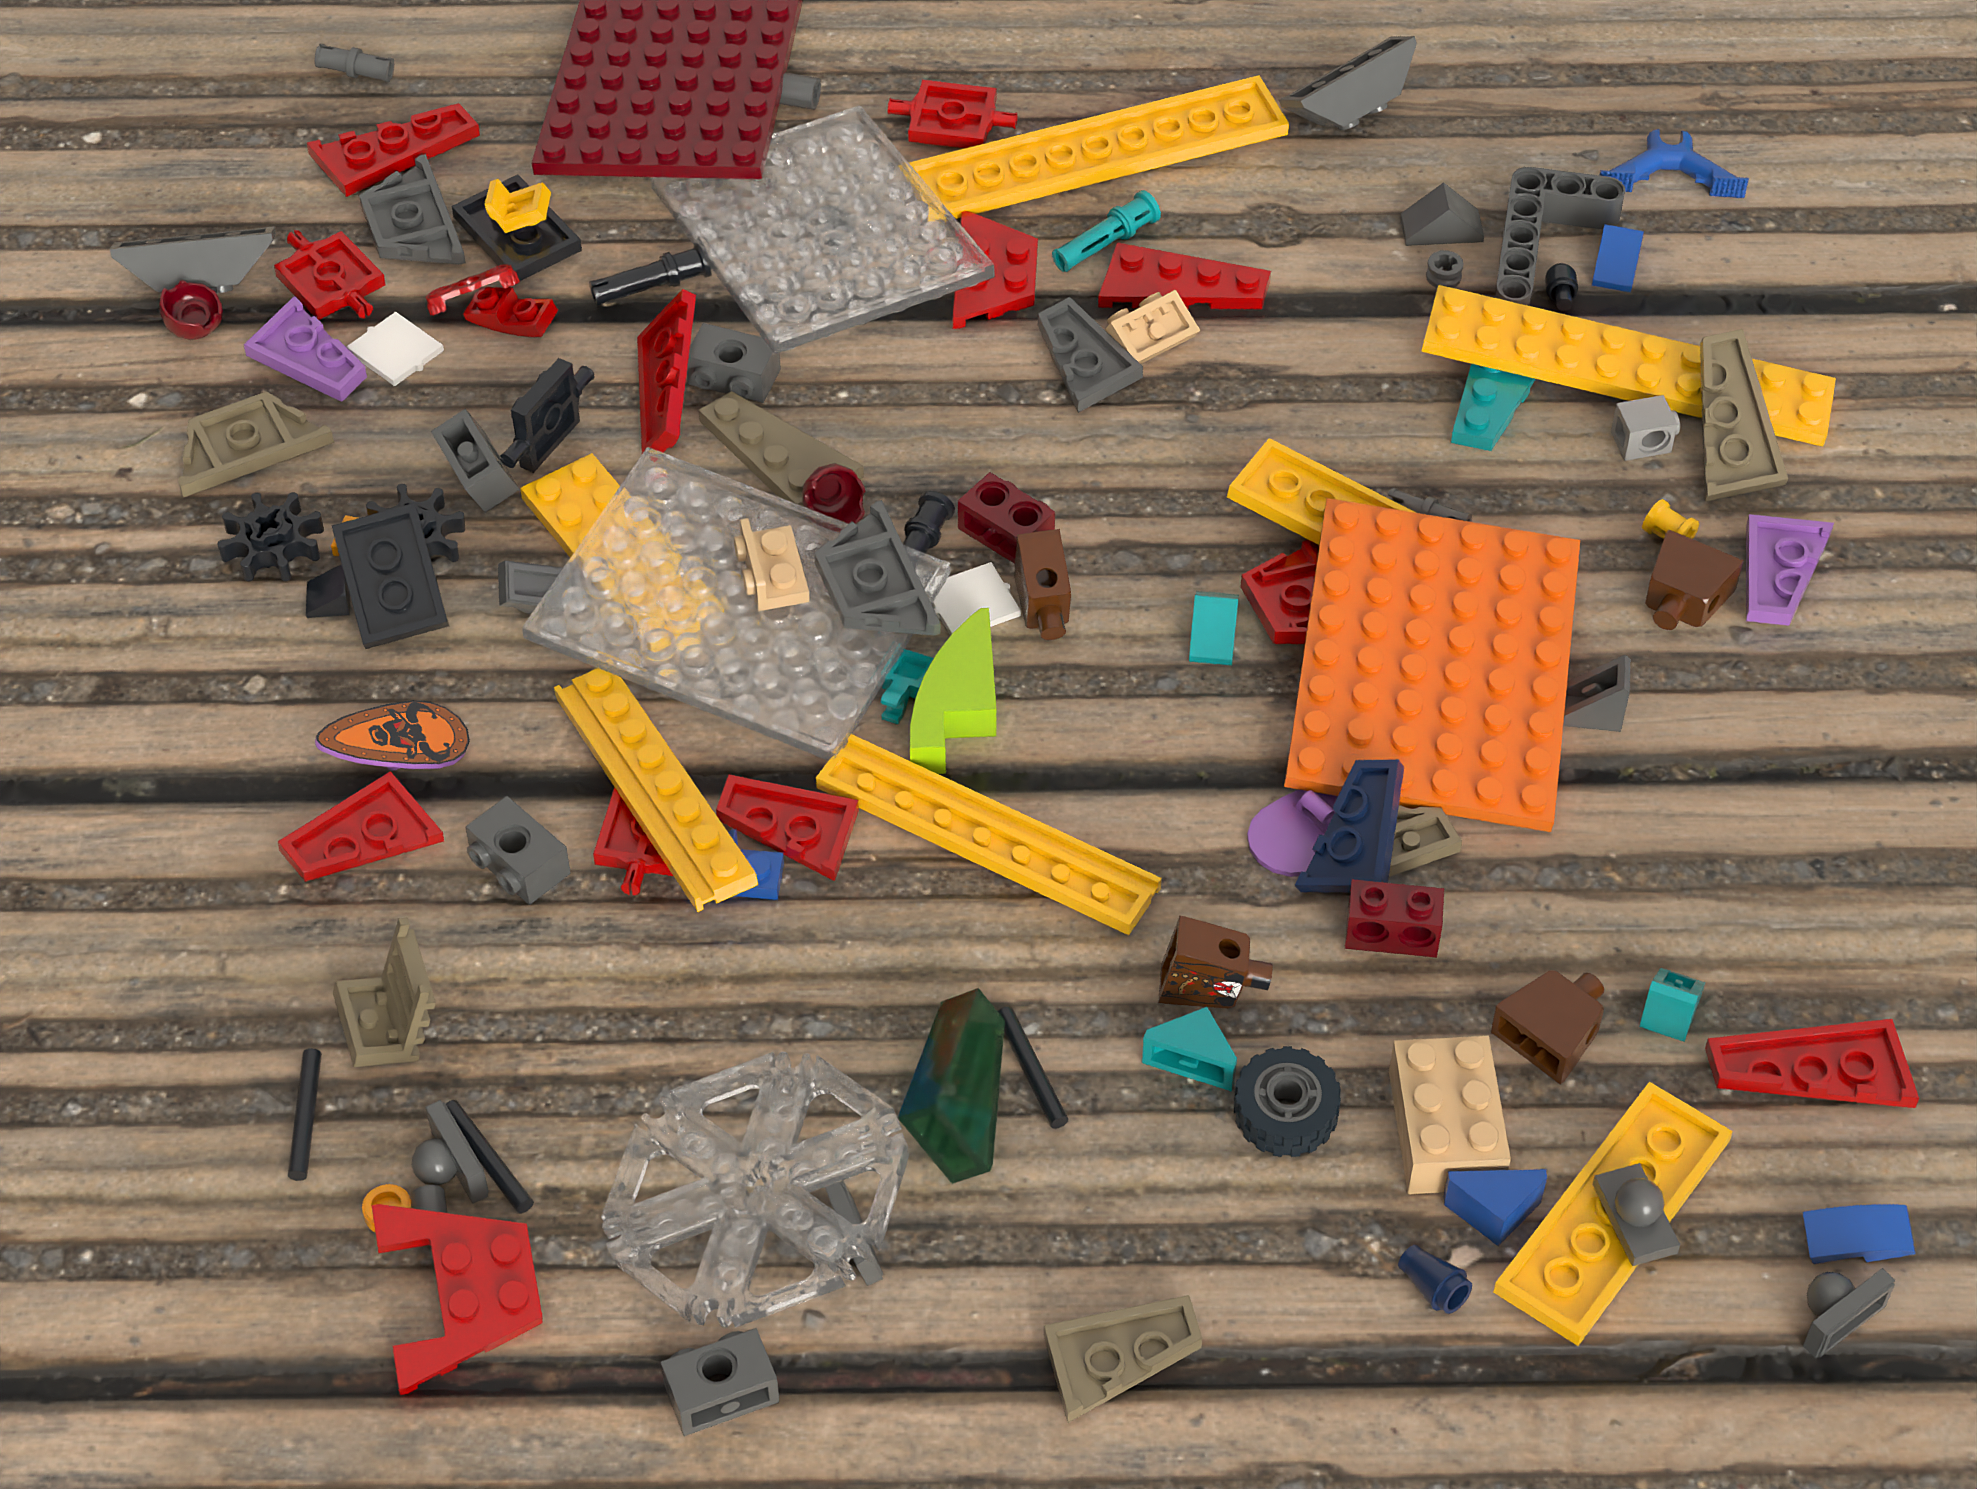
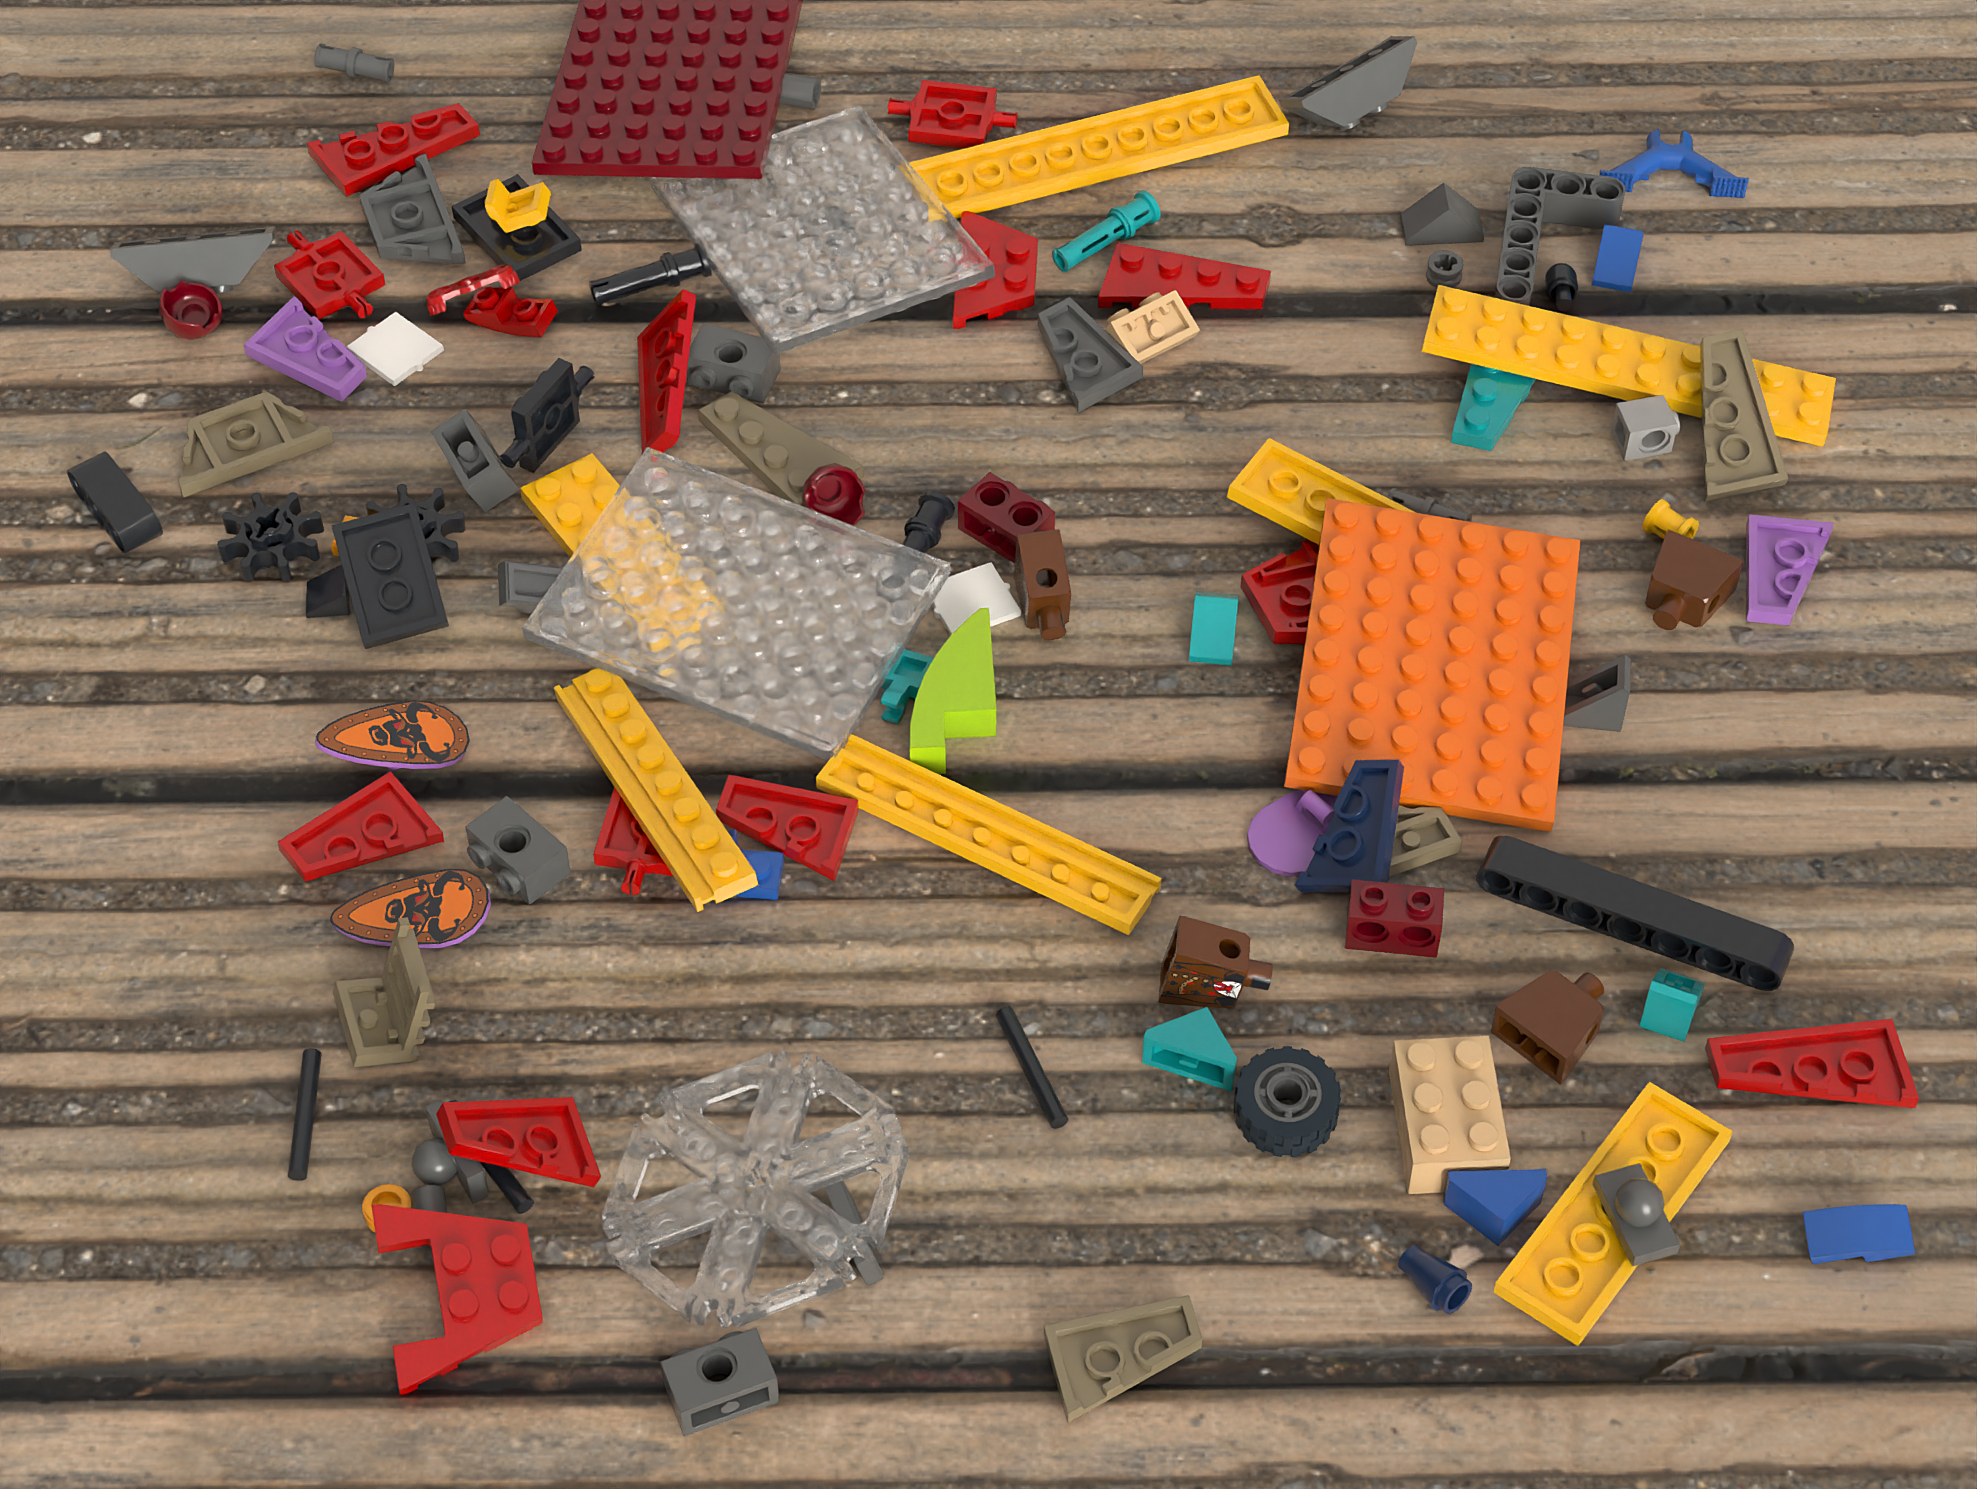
(114, 502): none -> black beam
(439, 904): none -> shield
(522, 1135): none -> red wing
(772, 565): tan bracket -> none
(875, 579): dark grey wing -> none
(956, 1087): clear green slope -> none
(1636, 913): none -> black beam
(1843, 1307): dark grey tile -> none

